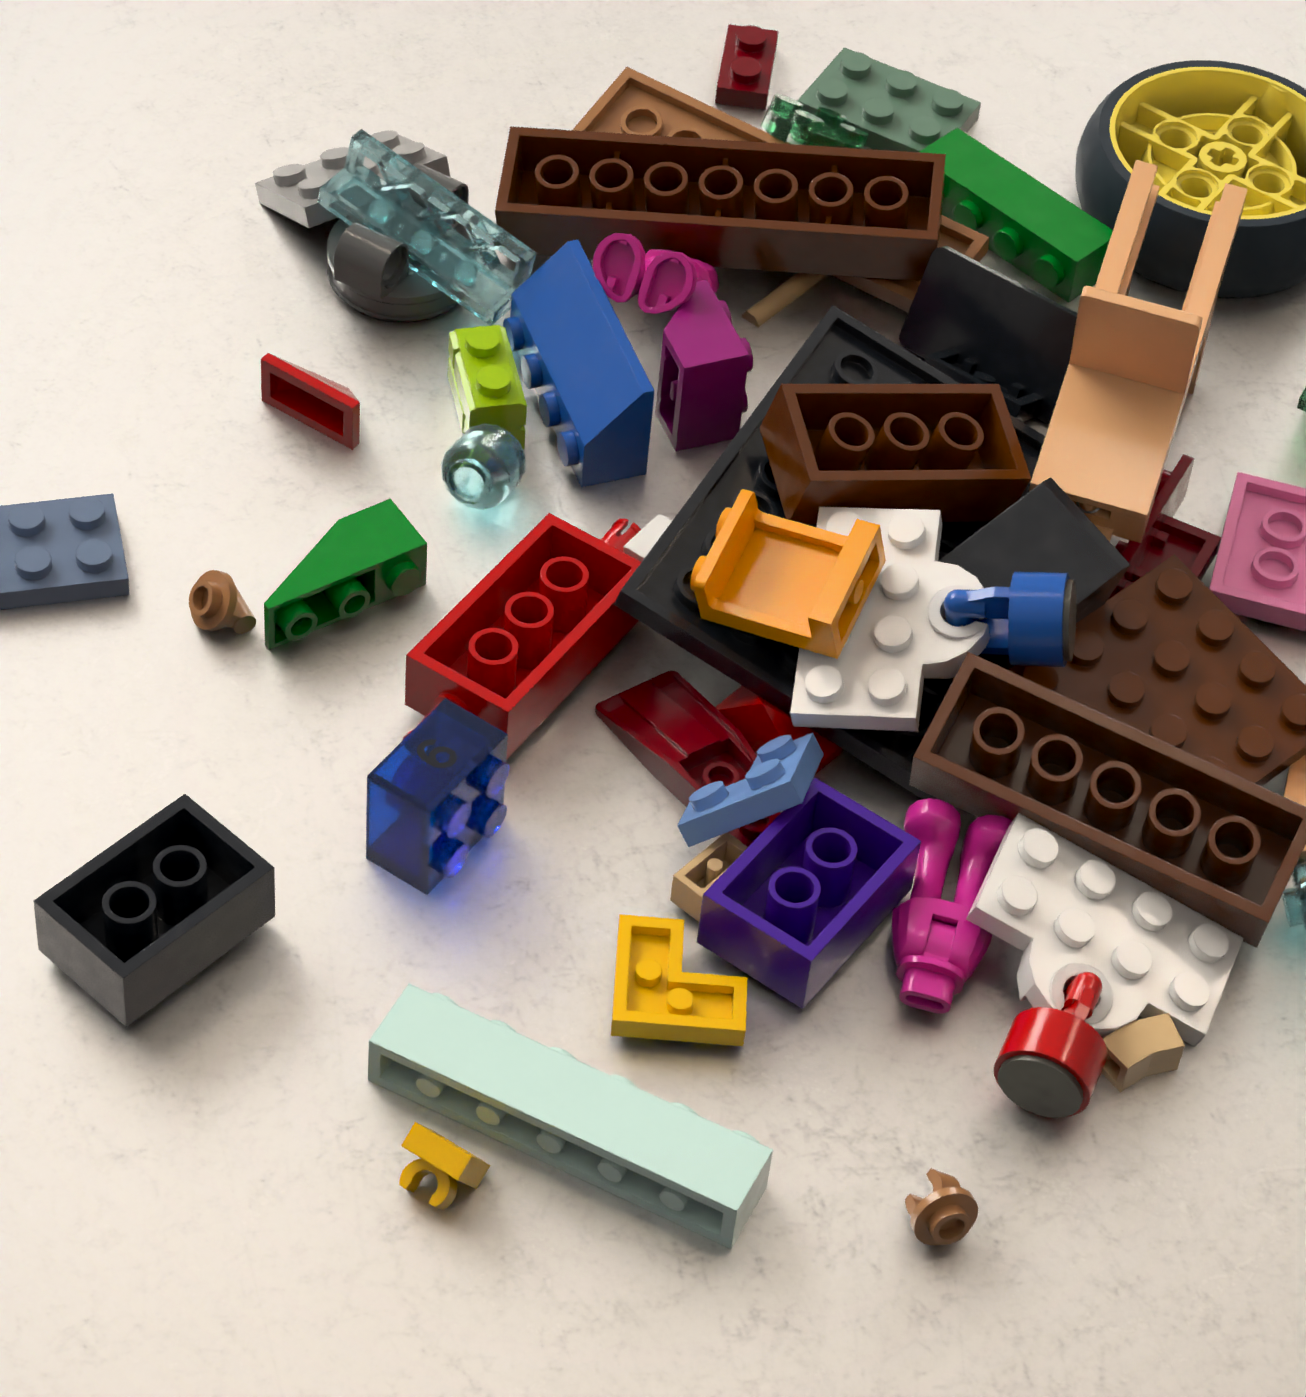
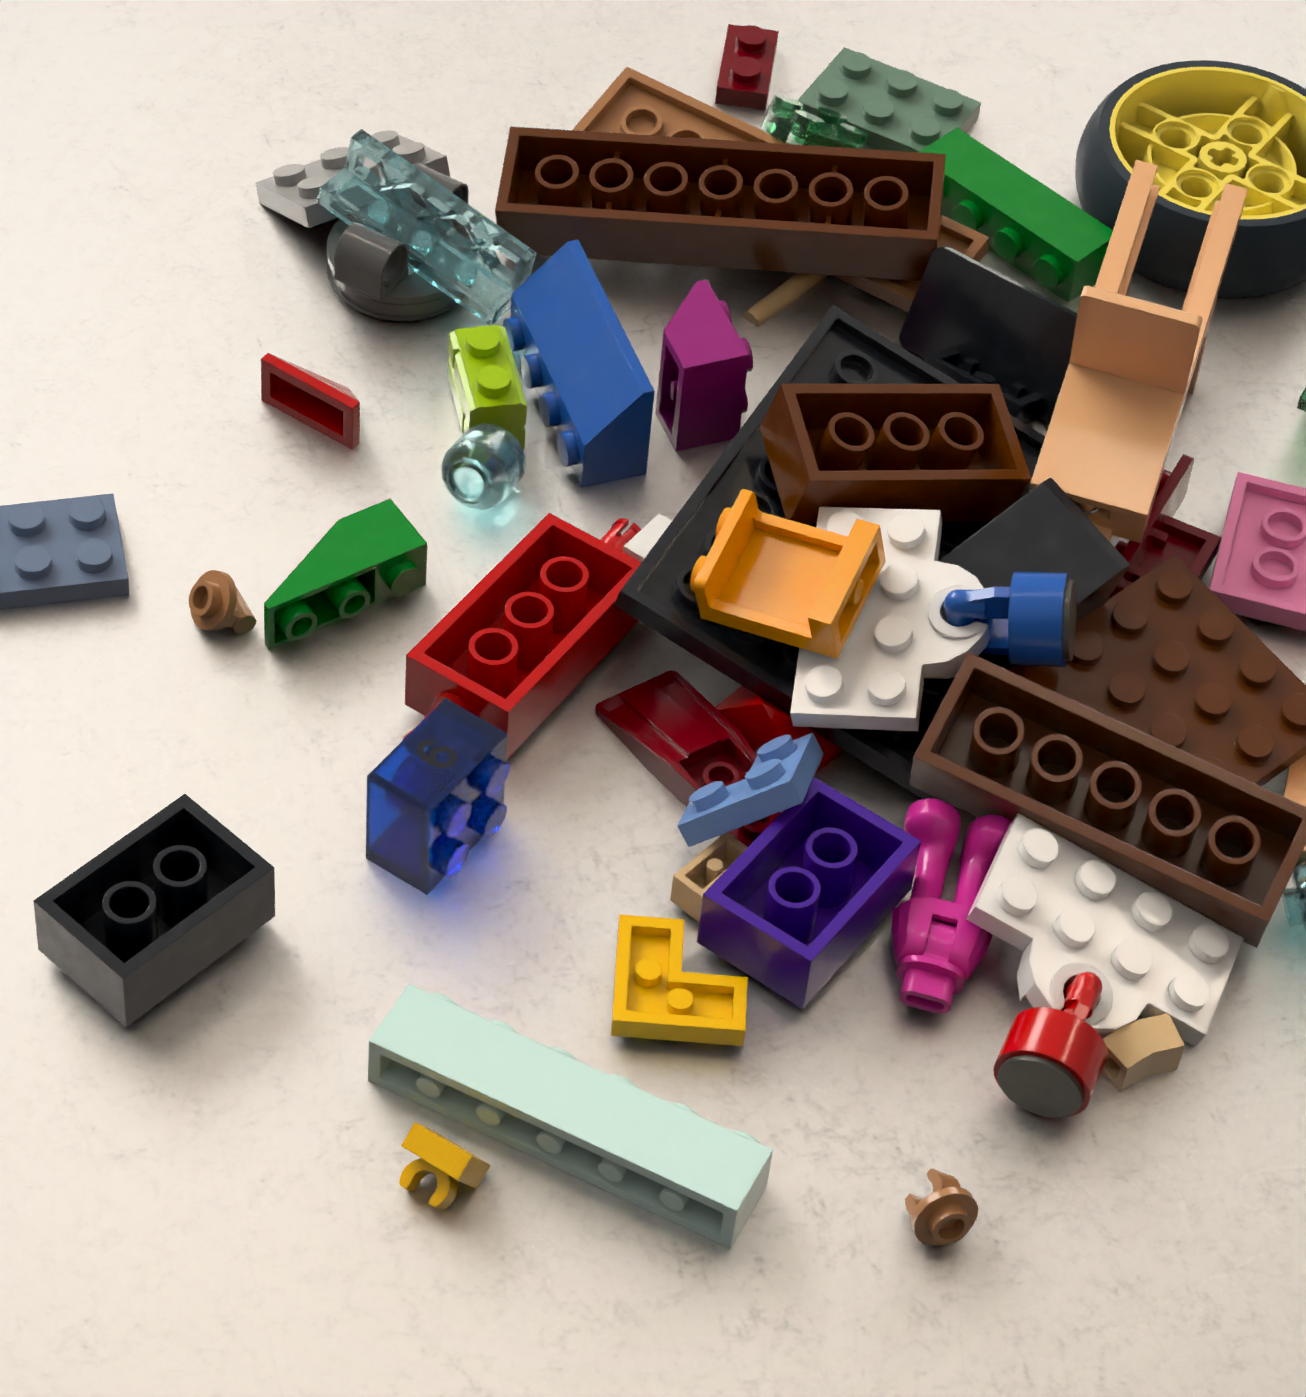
(659, 277): dark pink piece -> none

